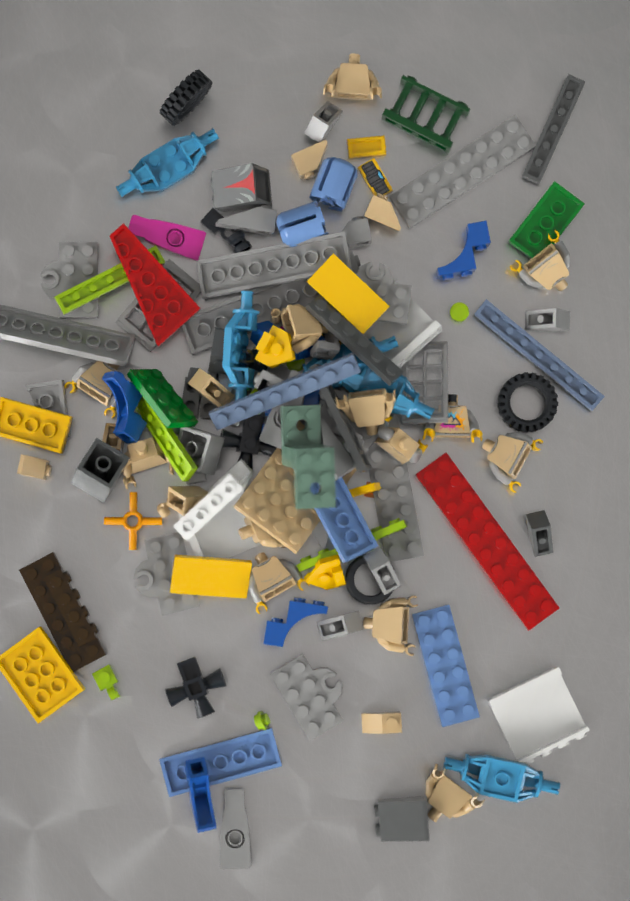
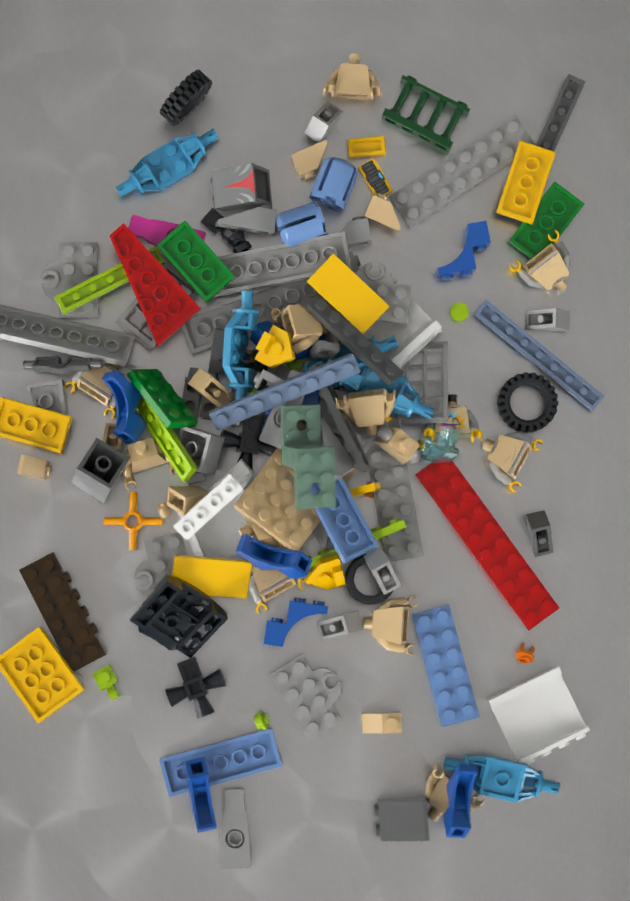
(54, 364): none -> dark grey piece
(179, 616): none -> black slope
(196, 261): none -> green plate
(266, 557): none -> blue arch
(444, 449): none -> clear light blue brick
(459, 793): none -> blue arch
(525, 656): none -> orange plate
(526, 182): none -> yellow tile

